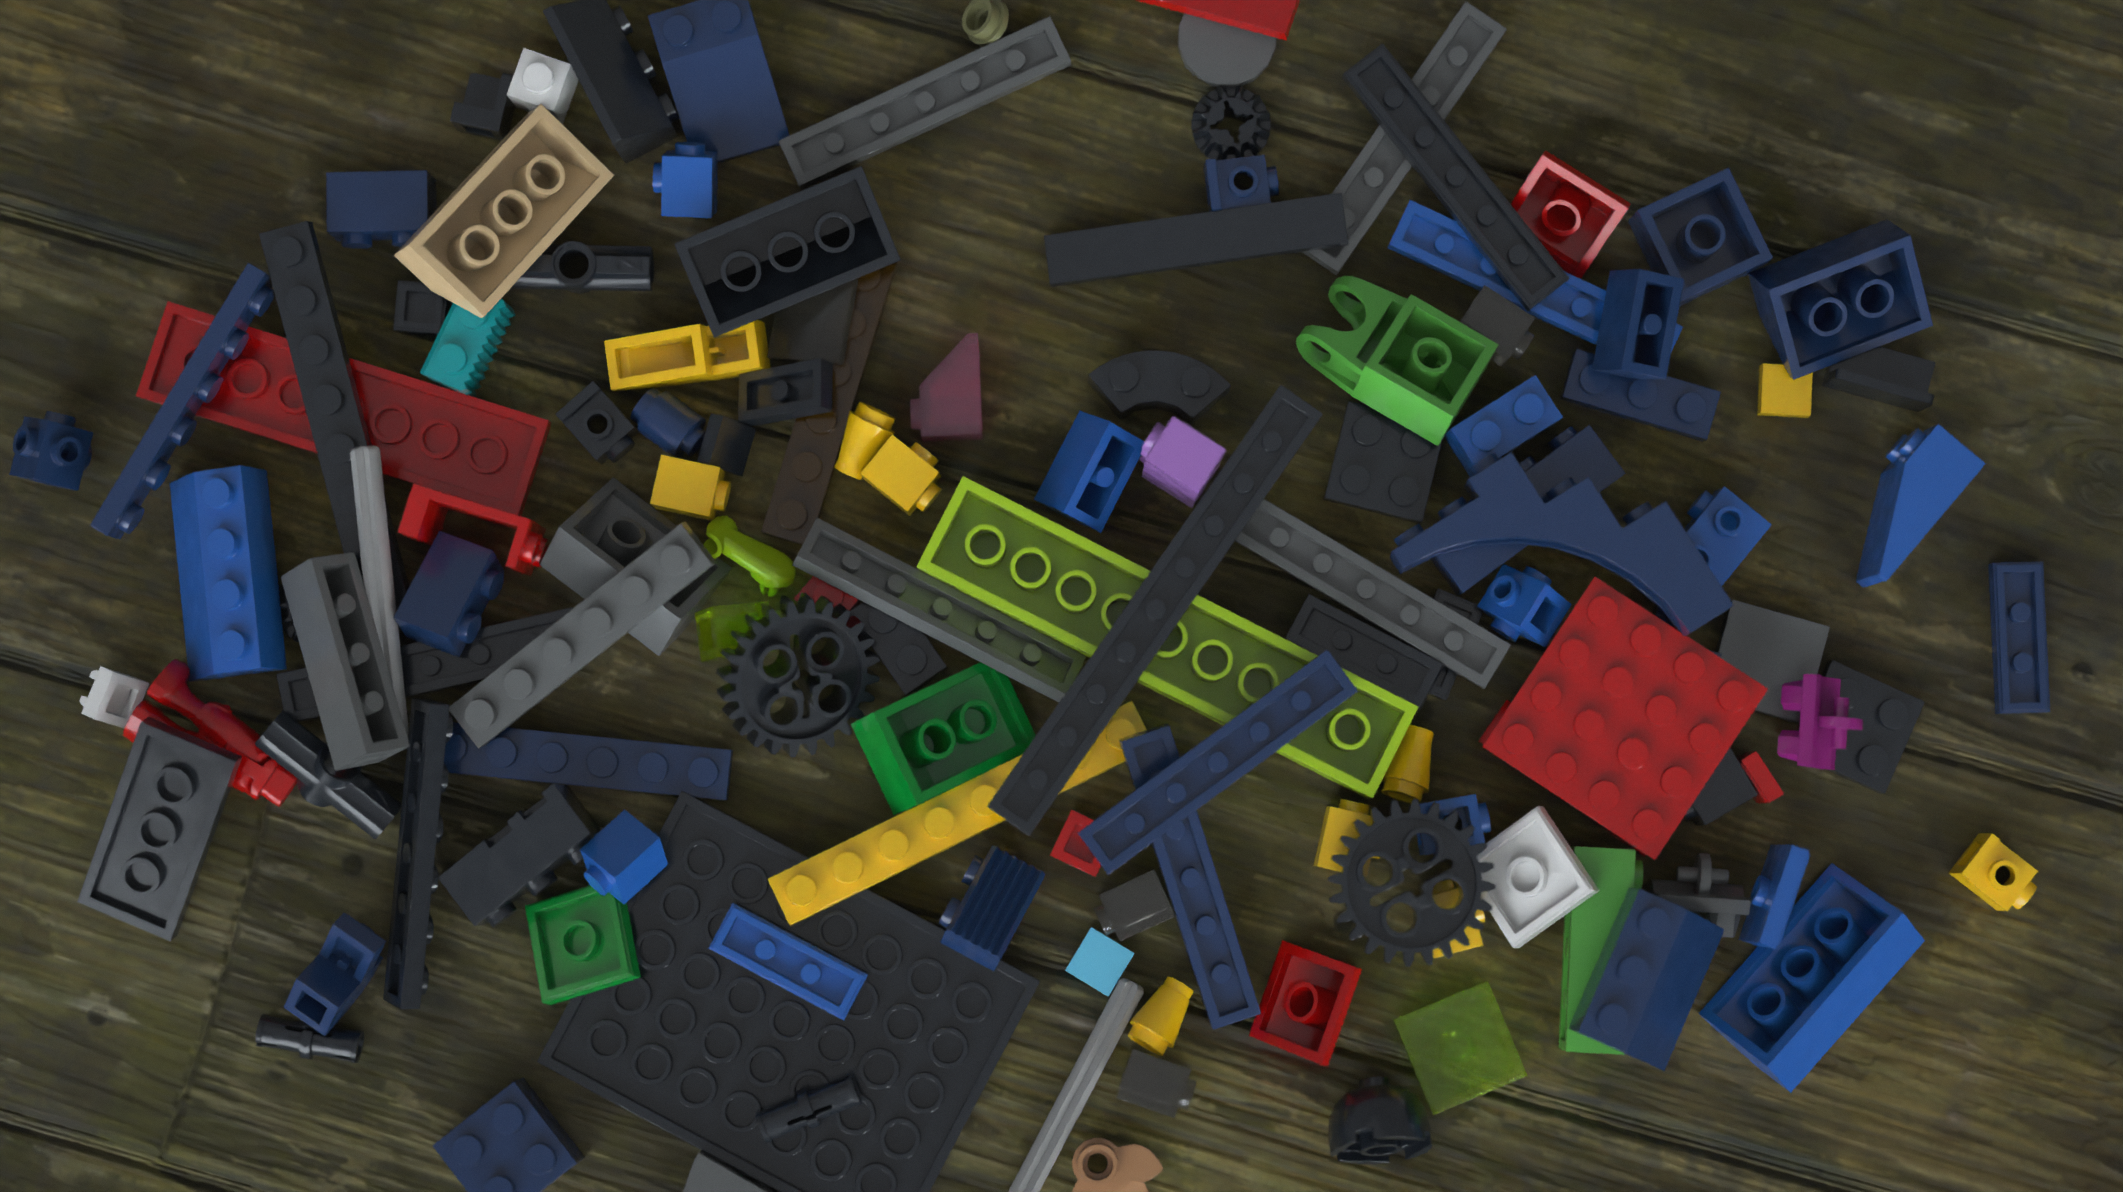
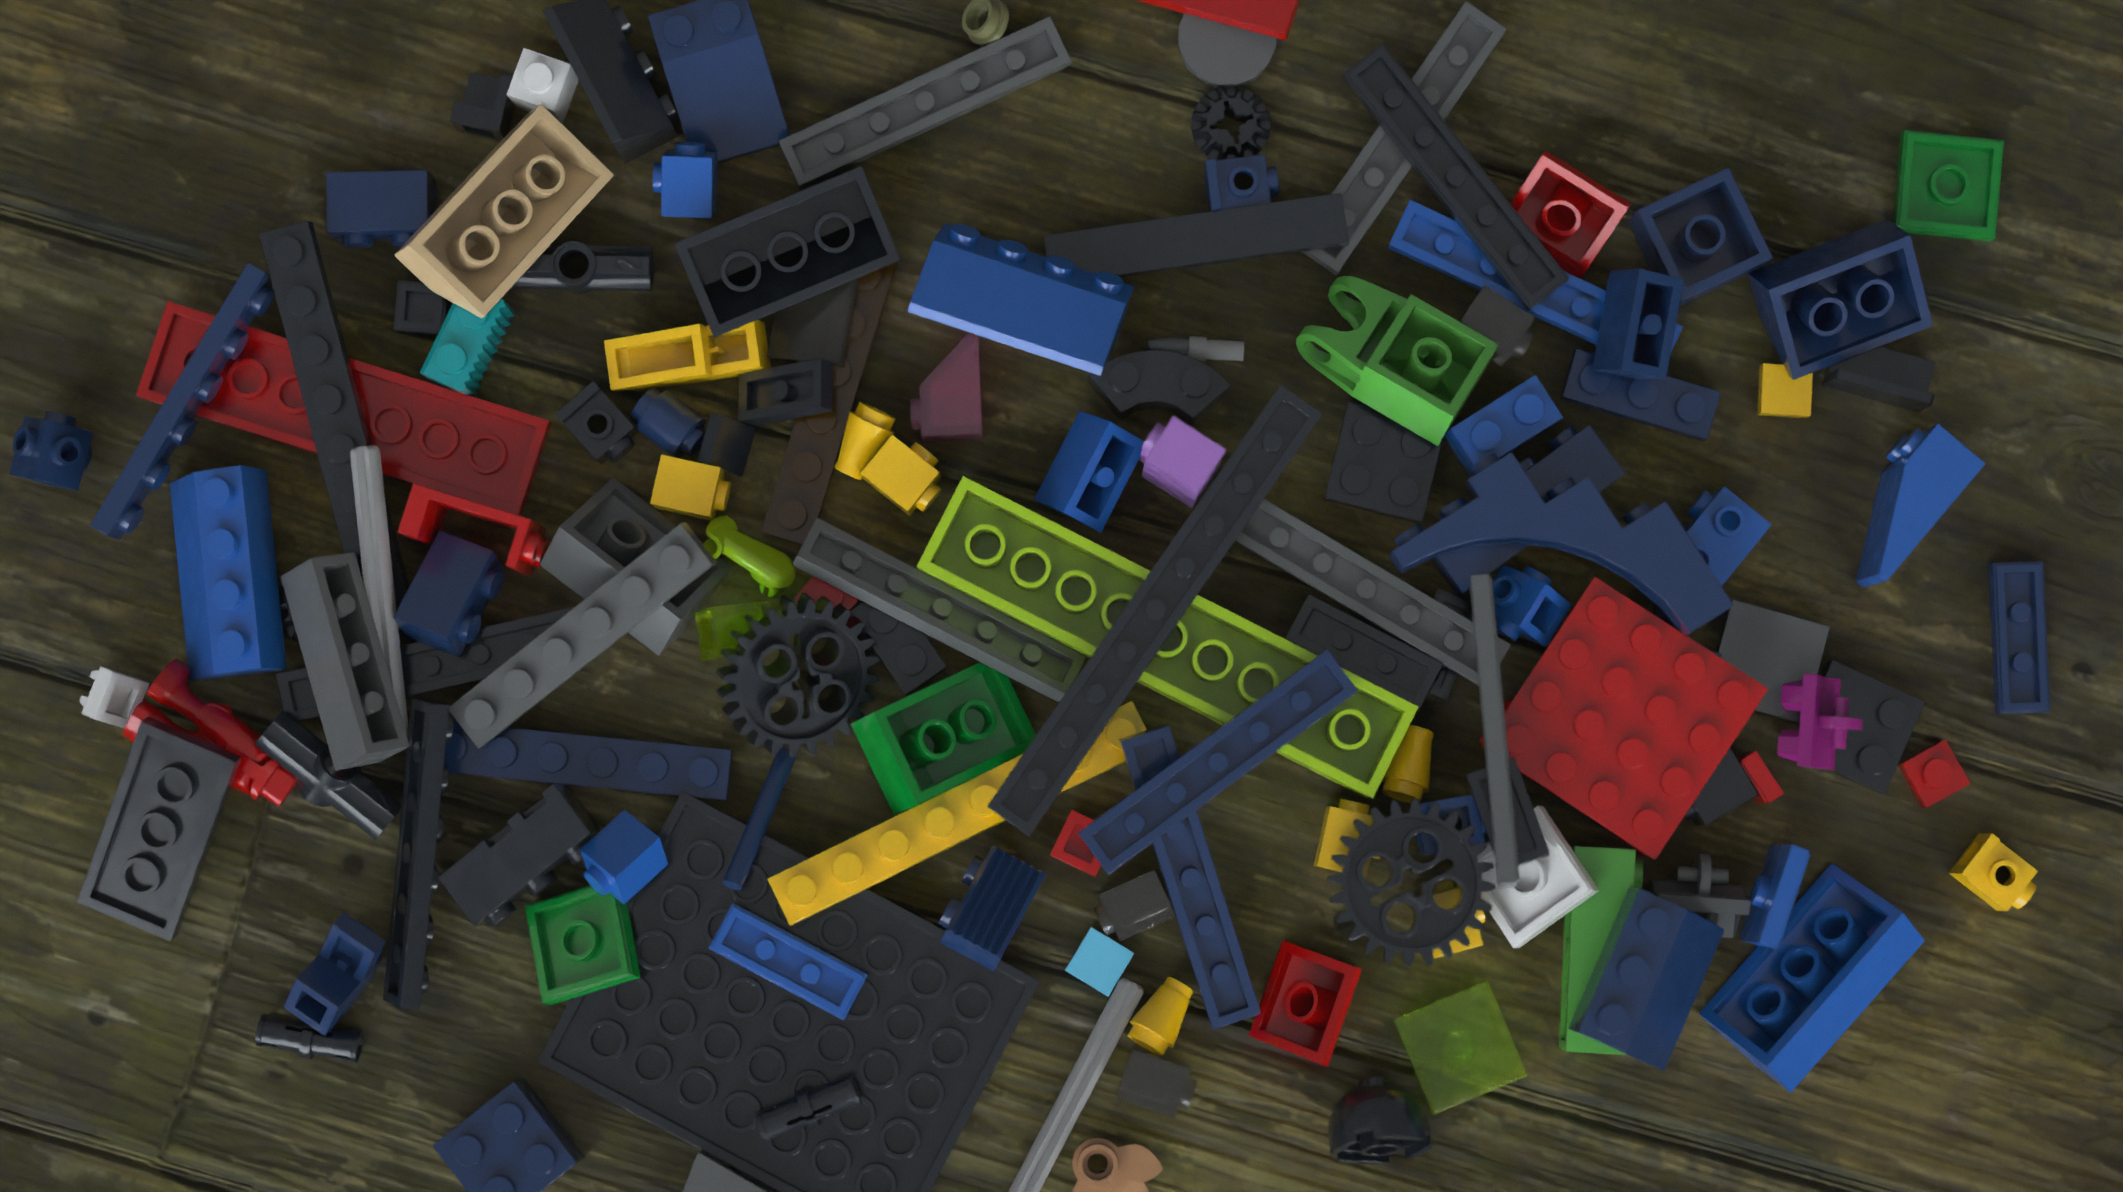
(759, 820): none -> dark blue bar
(1021, 298): none -> blue slope
(1200, 348): none -> light grey piece
(1494, 731): none -> dark grey tile
(1529, 837): none -> black plate
(1933, 773): none -> red plate
(1948, 185): none -> green tile

